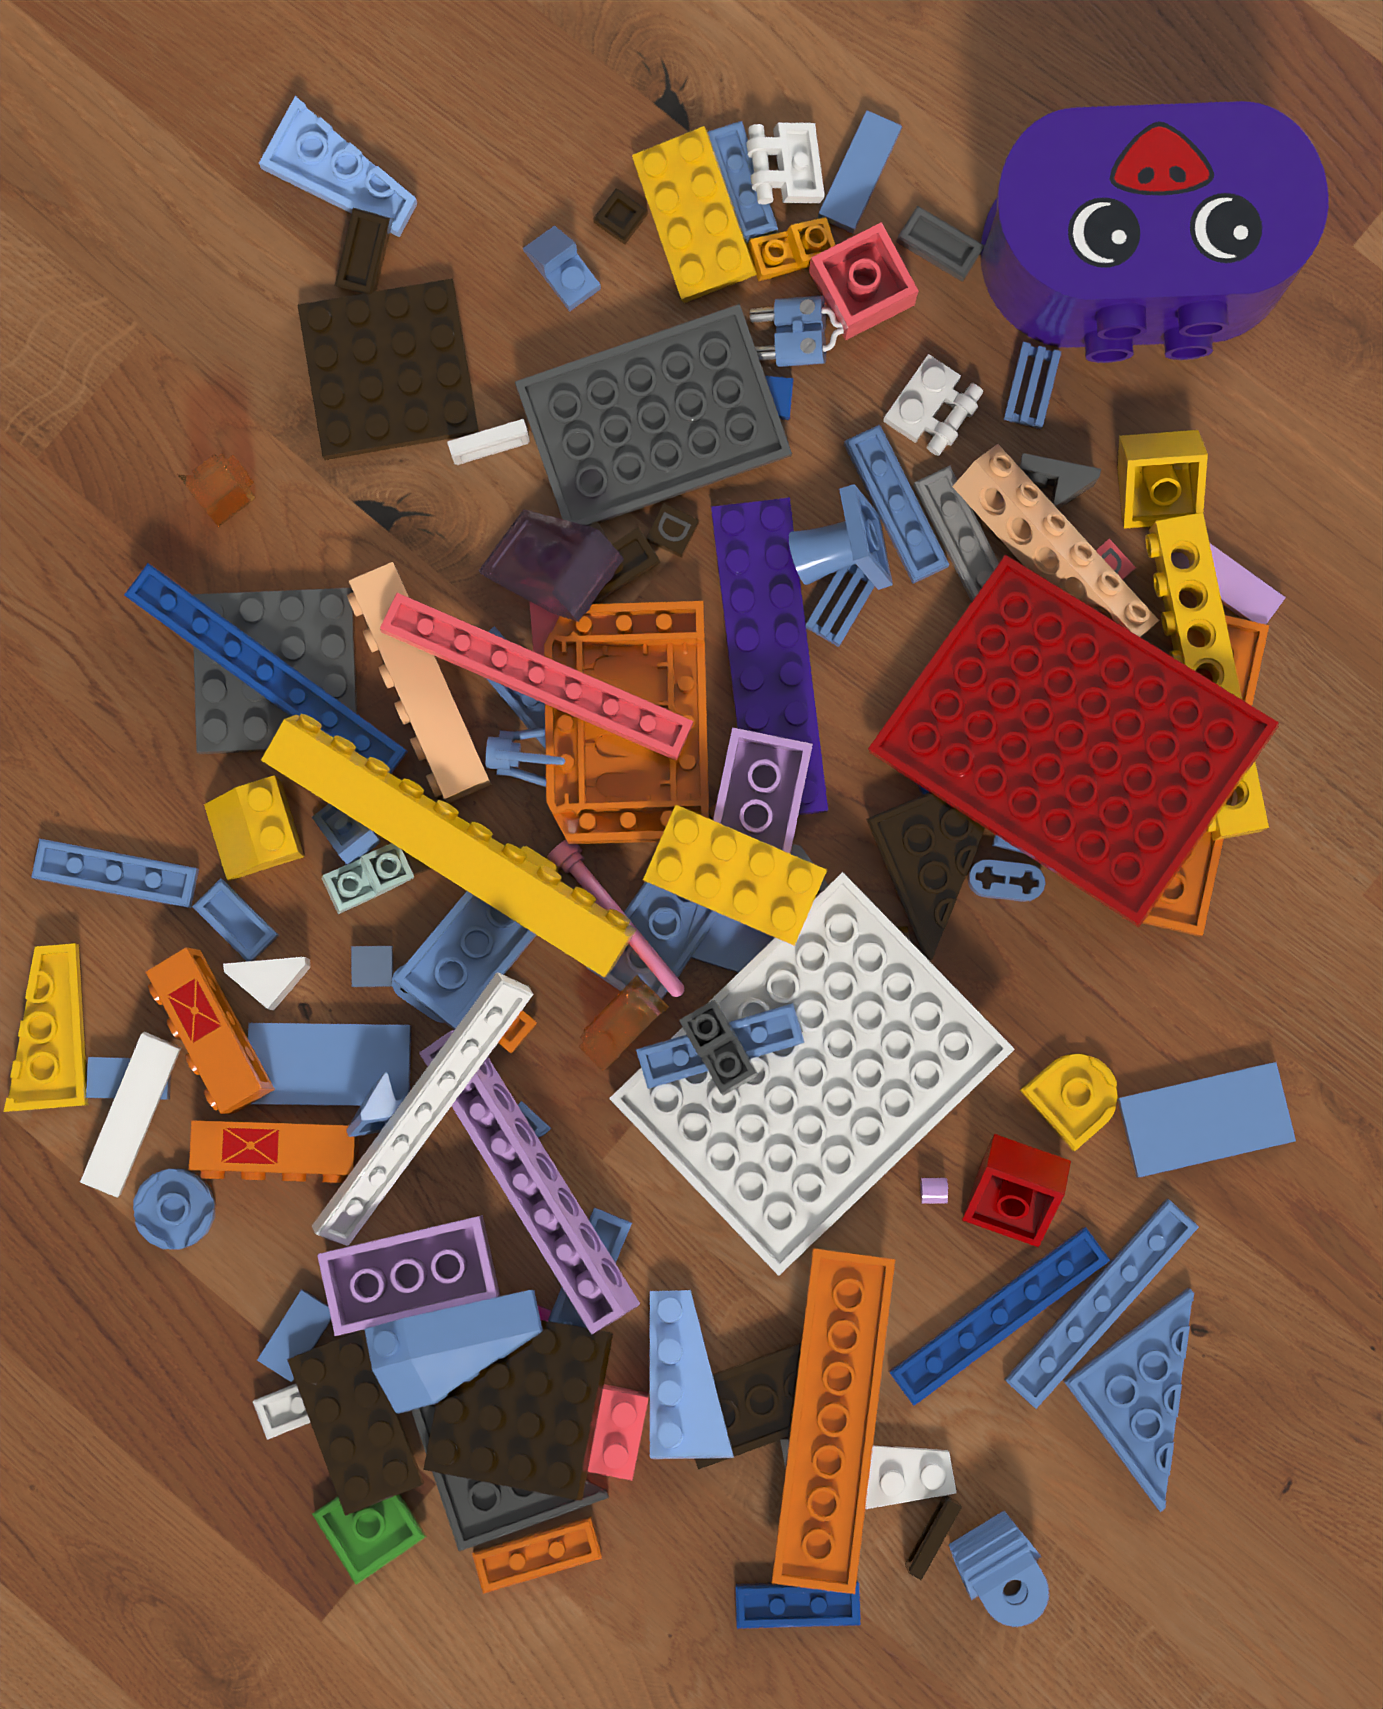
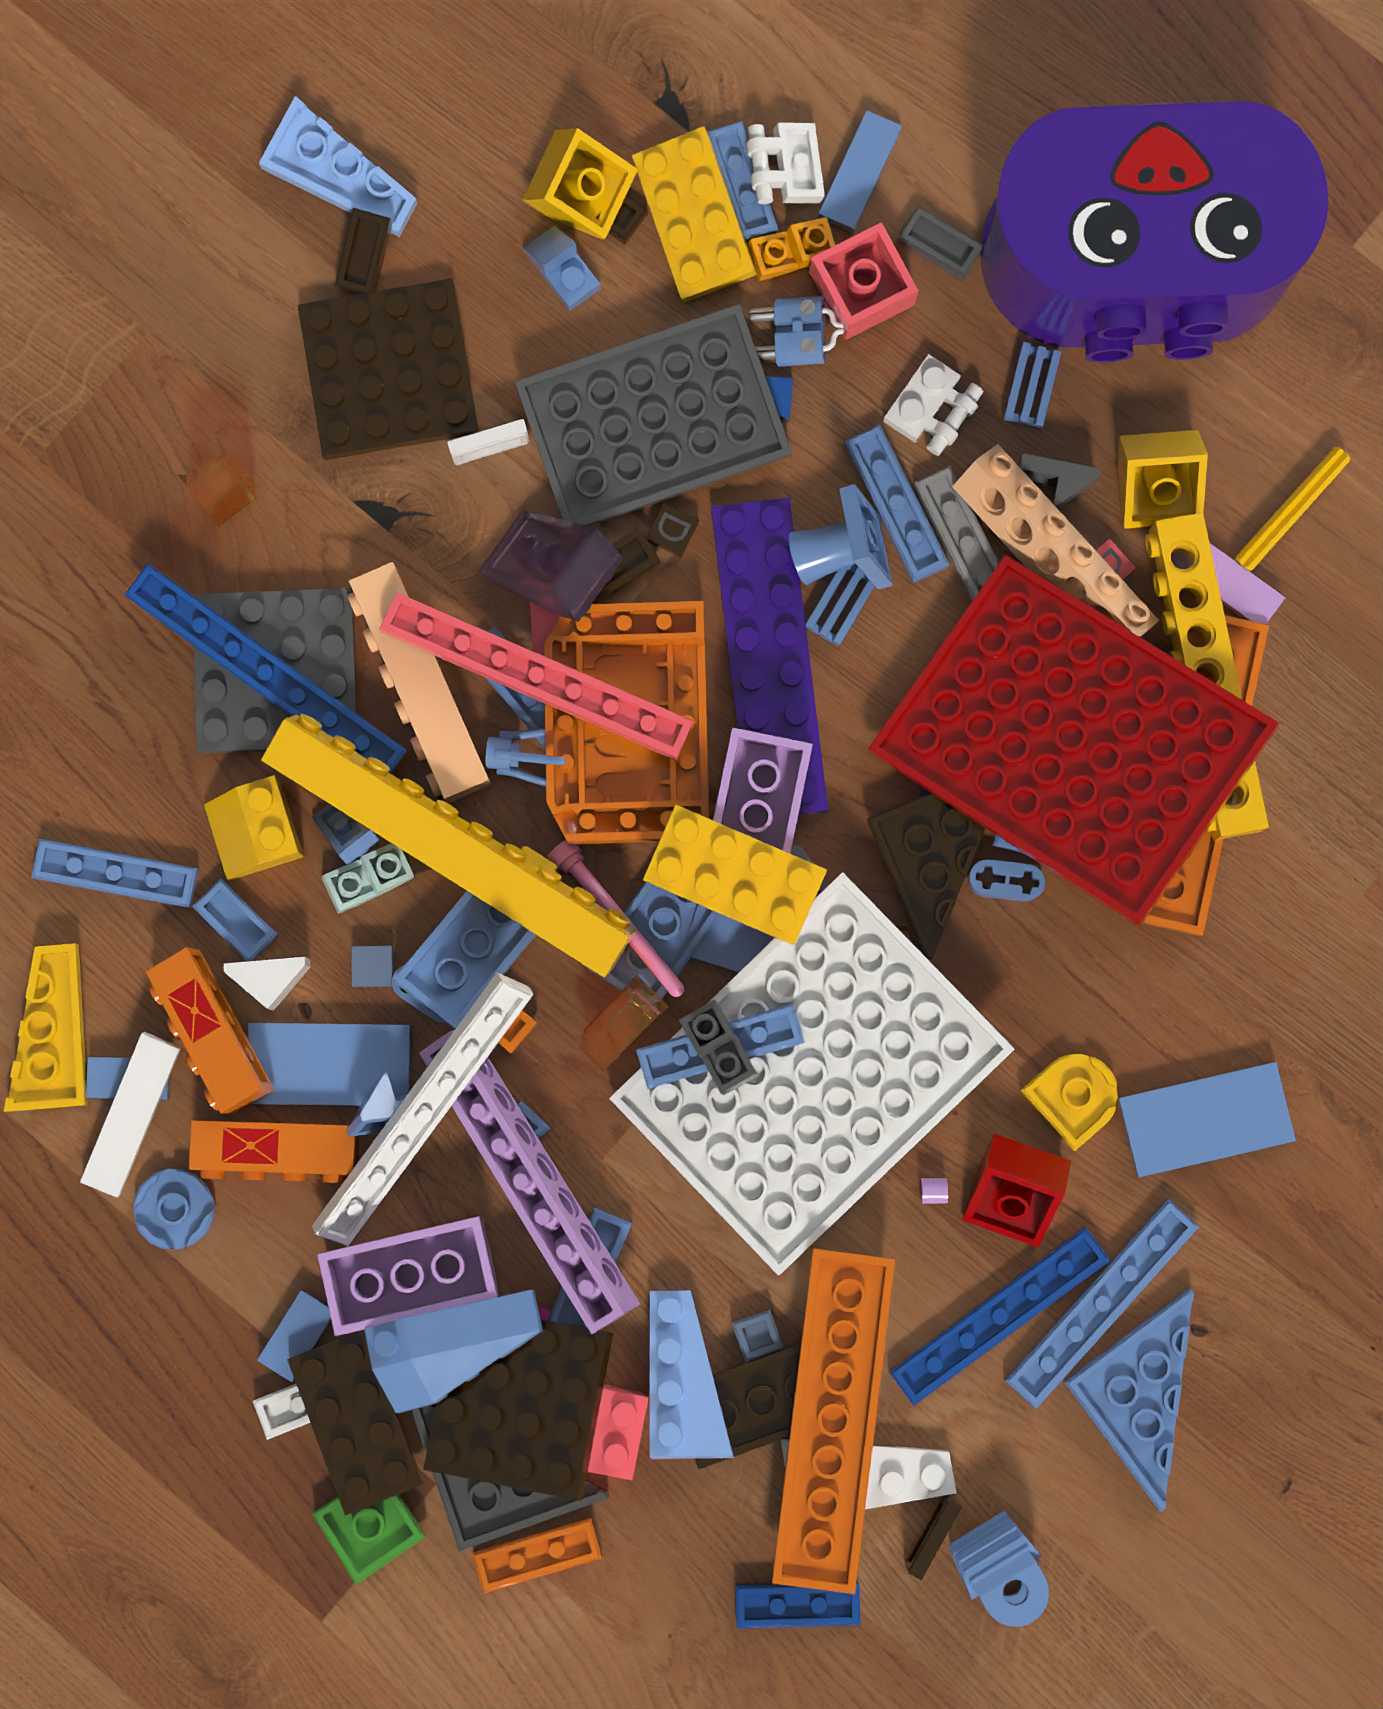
(579, 181): none -> yellow slope
(757, 1335): none -> sand blue tile
(1292, 508): none -> yellow axle

